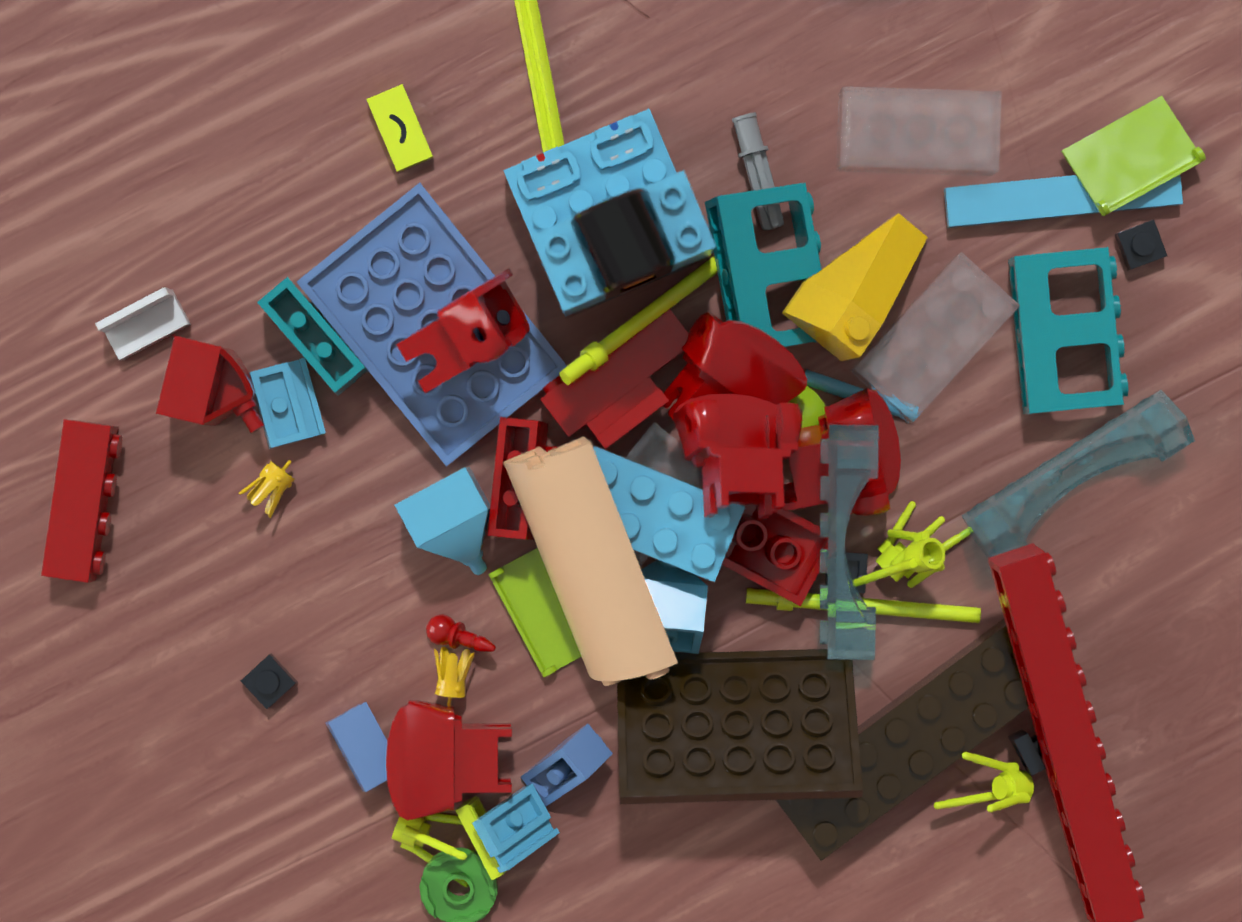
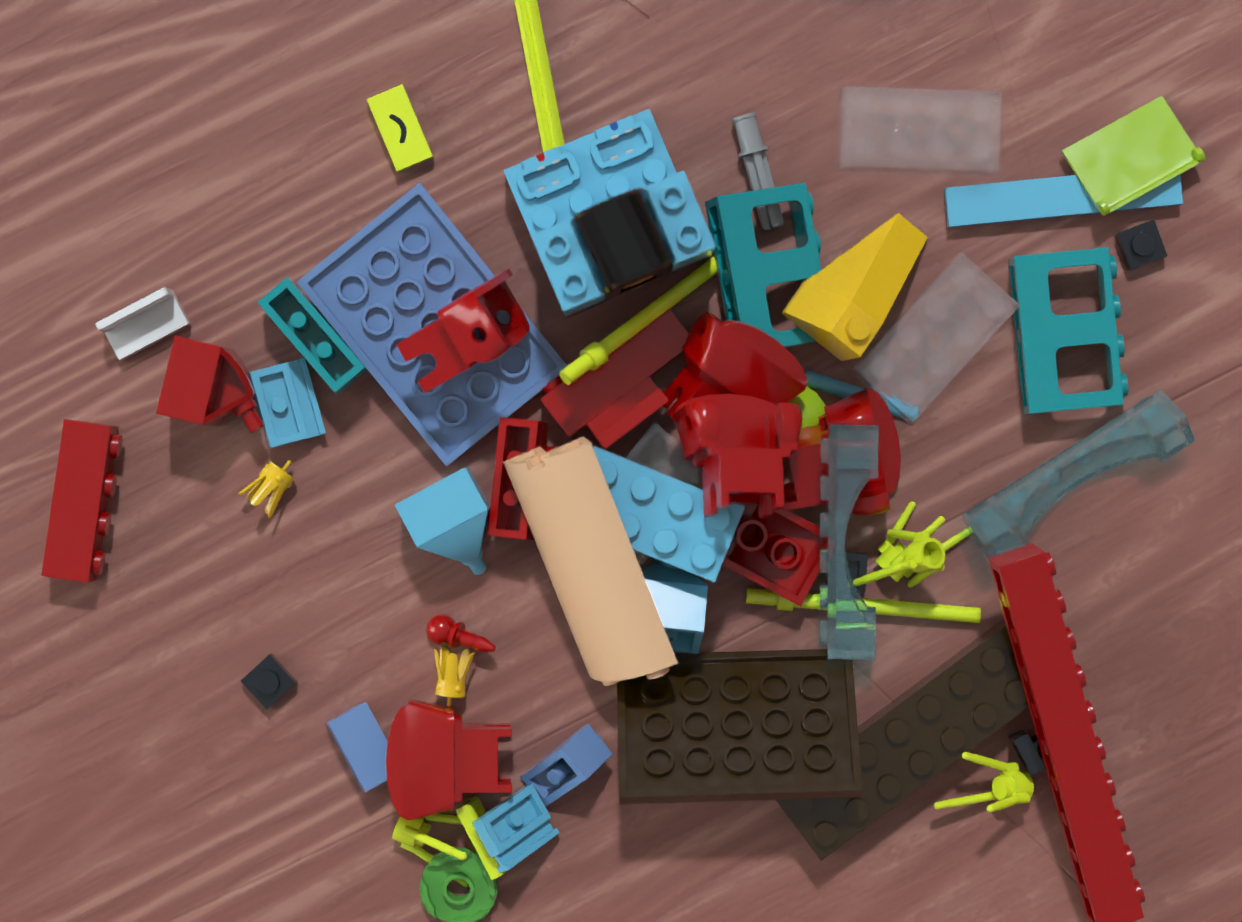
(536, 611): lime piece -> none

